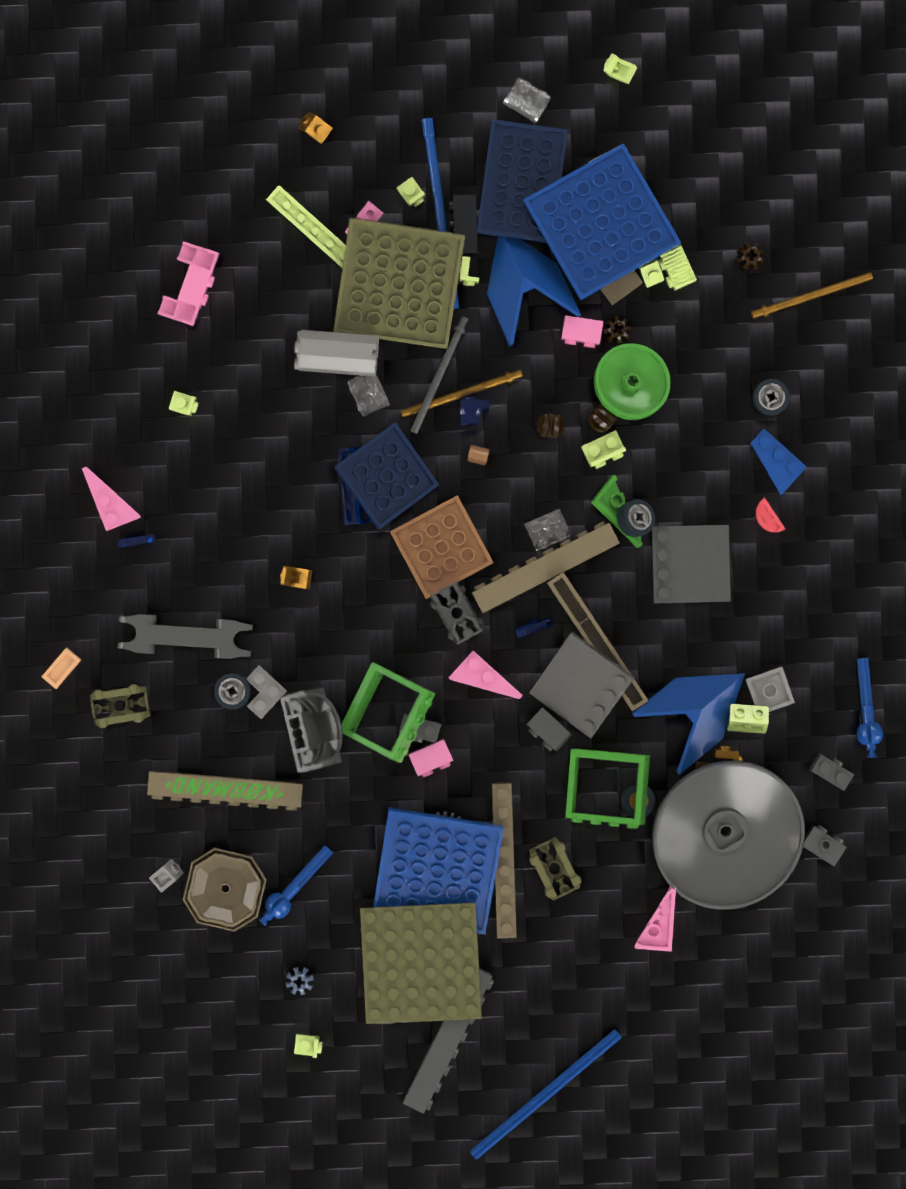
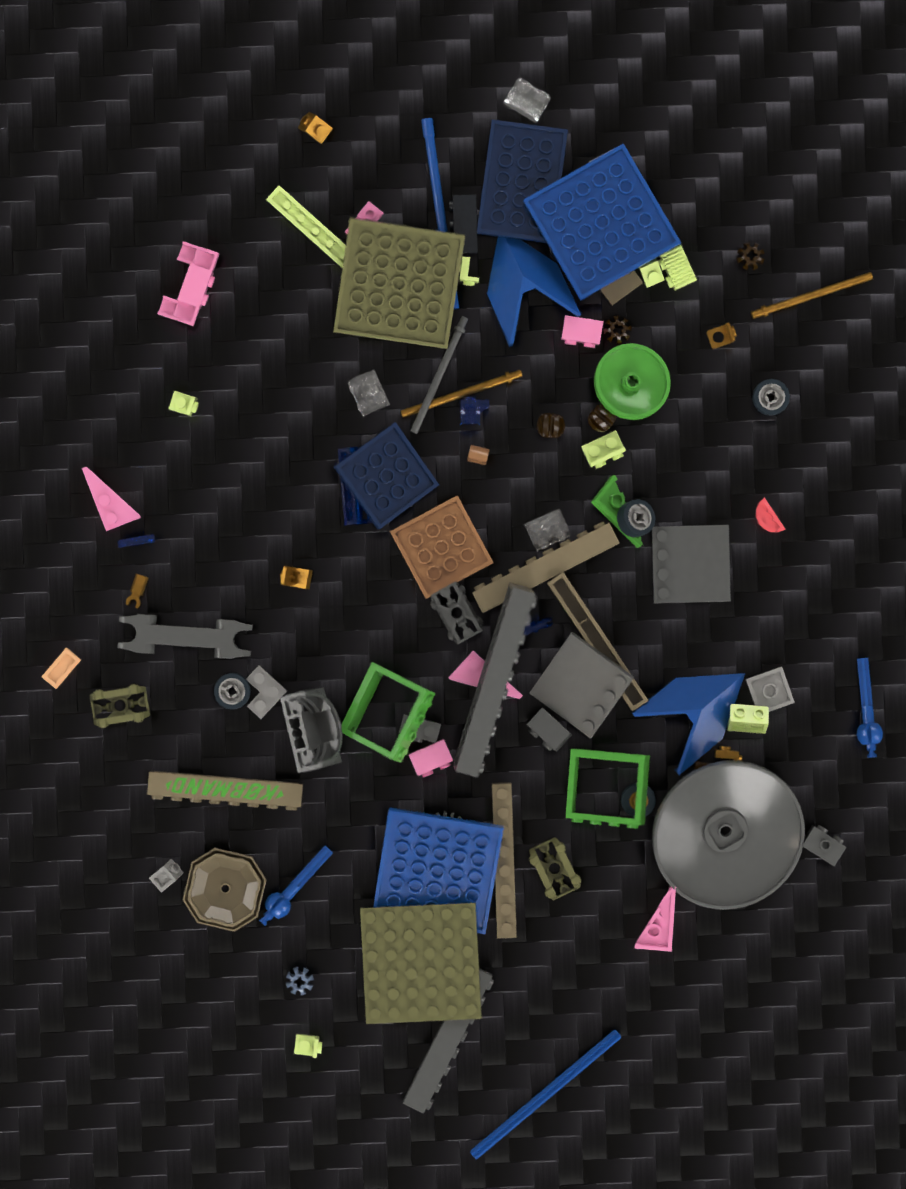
(137, 589): none -> pearl gold bar
(336, 353): light grey brick -> none
(411, 192): yellowish green bracket -> none
(493, 680): none -> dark grey brick
(619, 69): yellowish green bracket -> none
(728, 332): none -> pearl gold bracket
(777, 460): blue wing -> none
(831, 771): dark grey brick -> none

